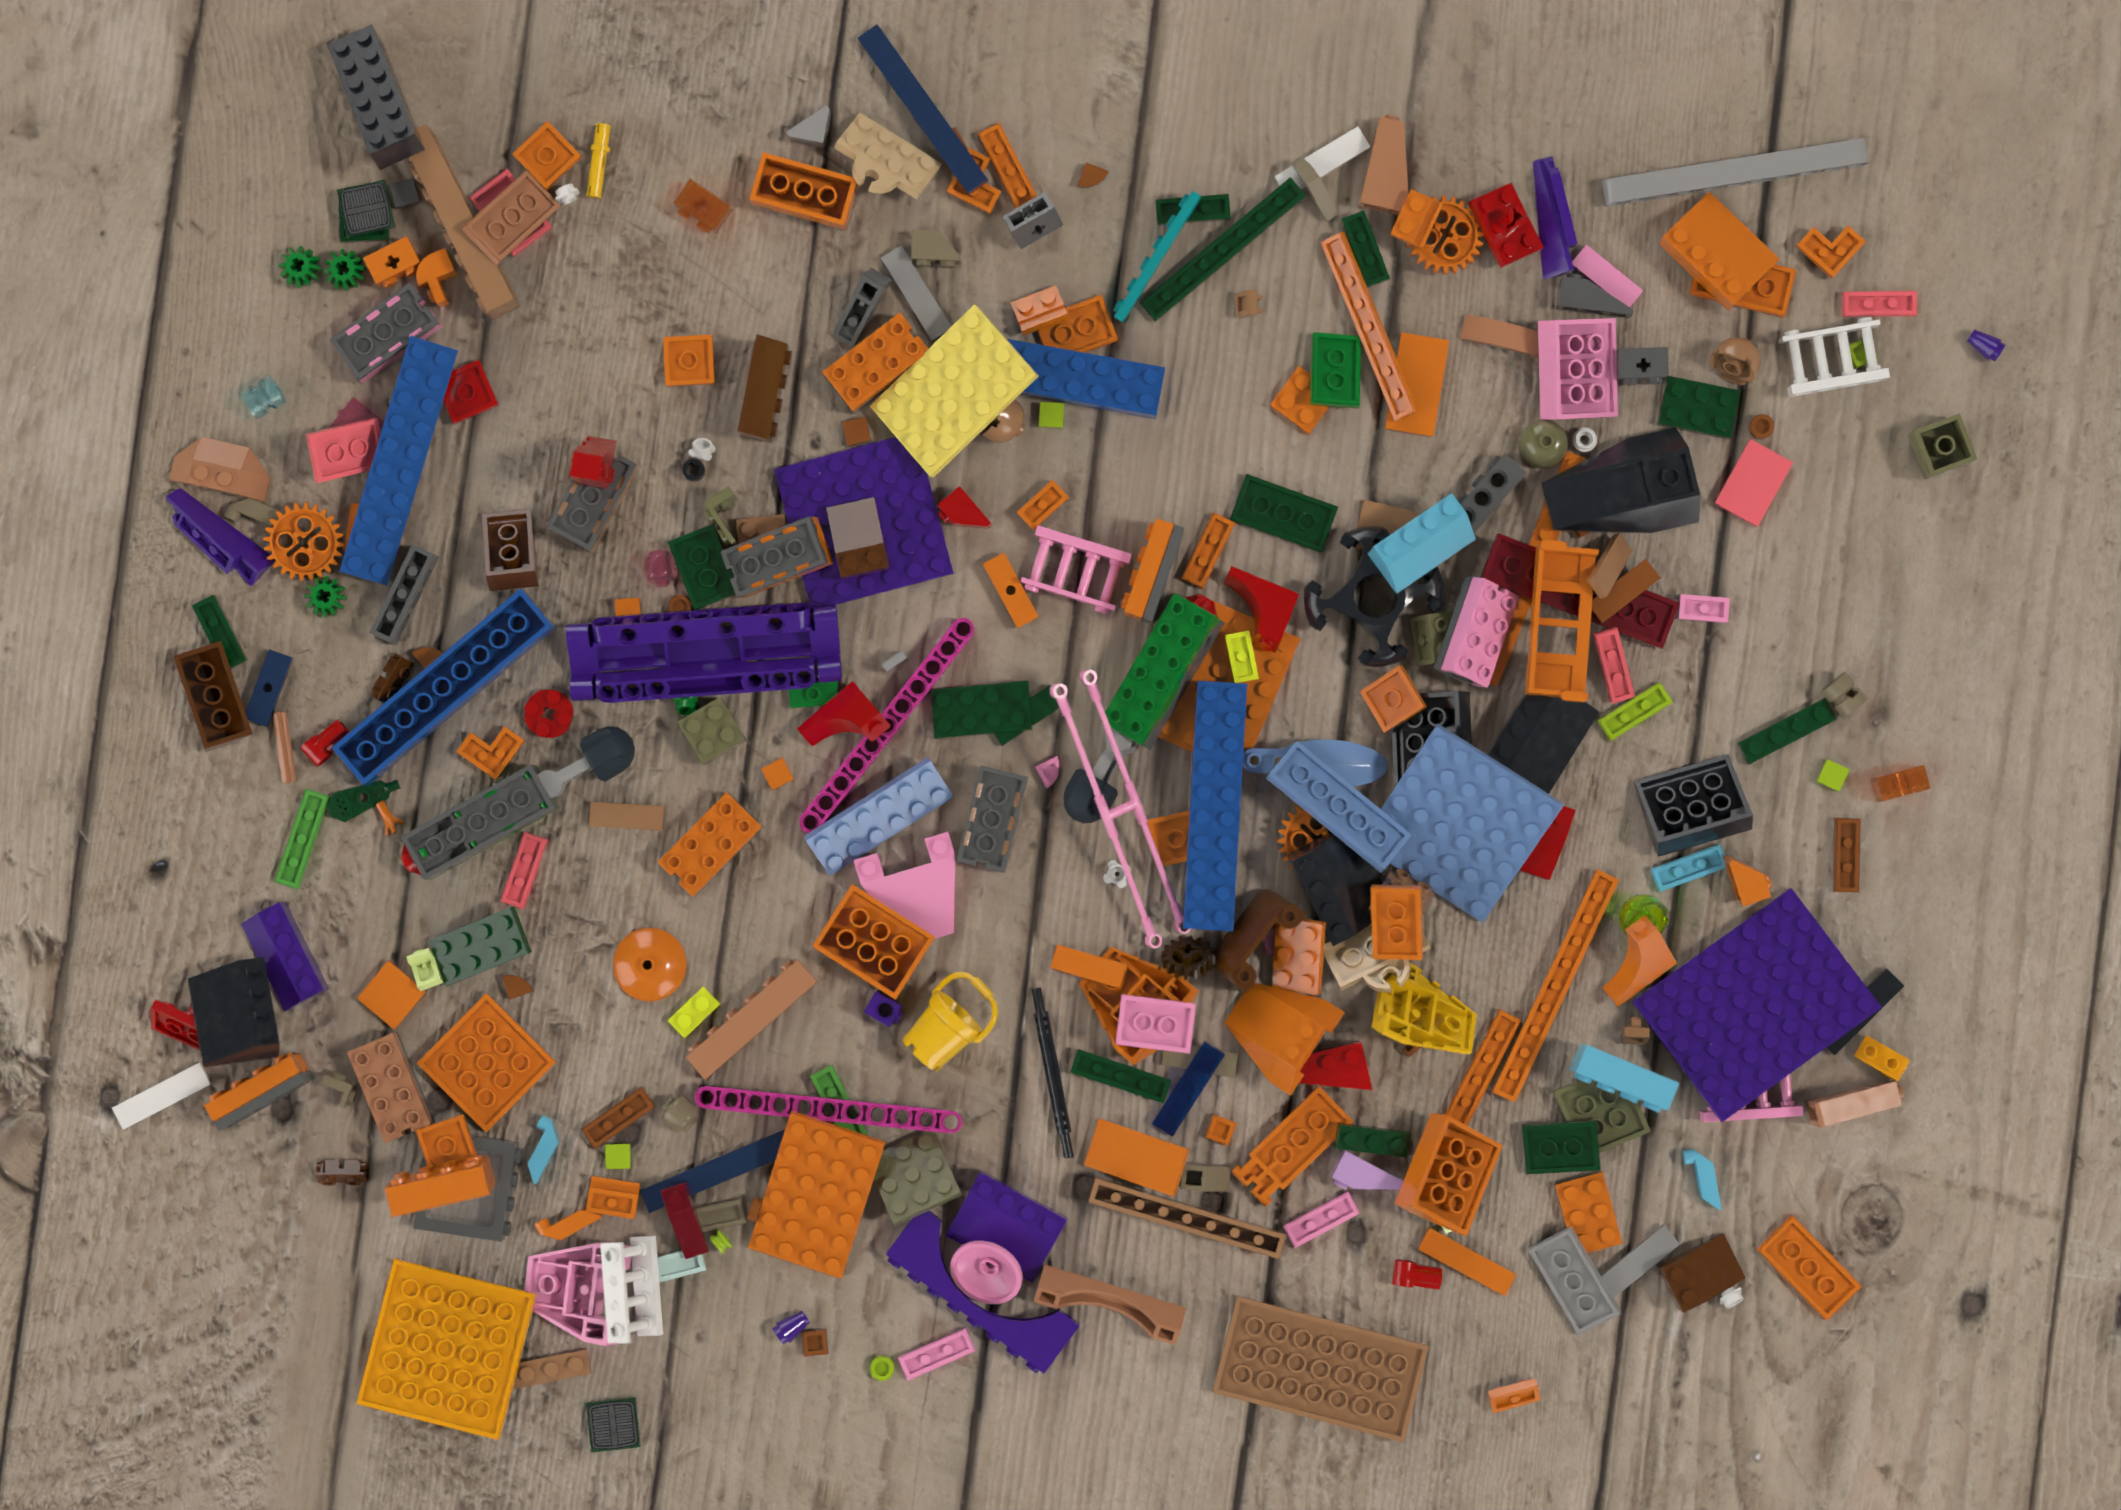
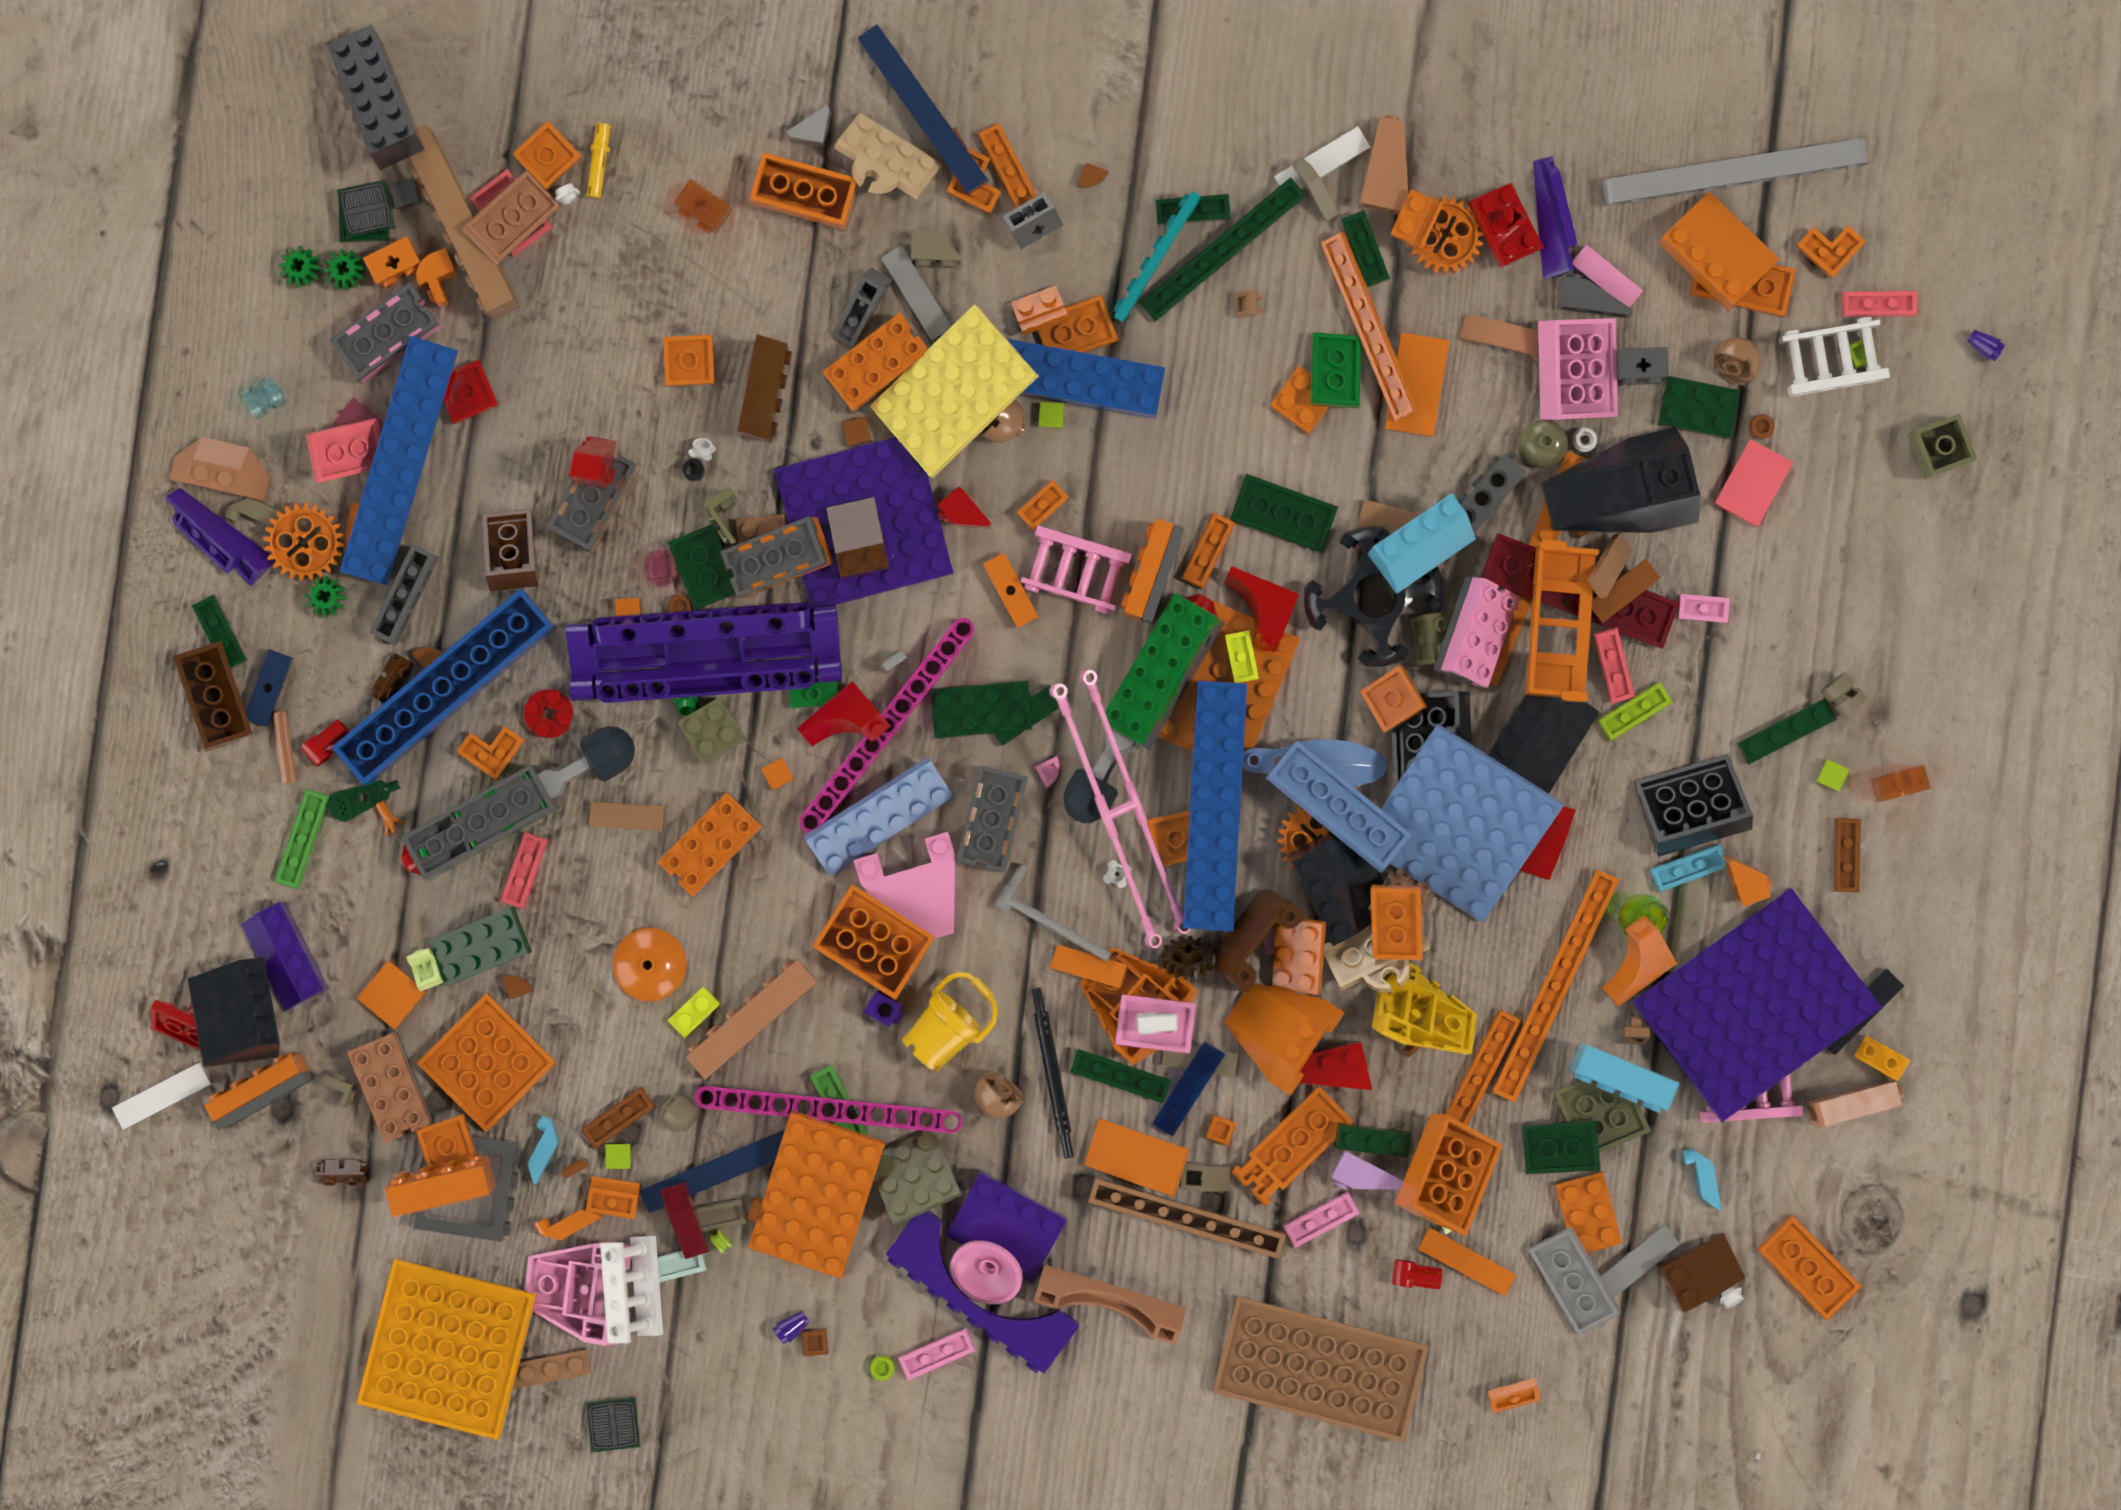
(575, 1167): none -> dark orange tile
(996, 1097): none -> medium nougat cylinder
(1008, 899): none -> light grey bar
(1152, 1022): none -> white brick

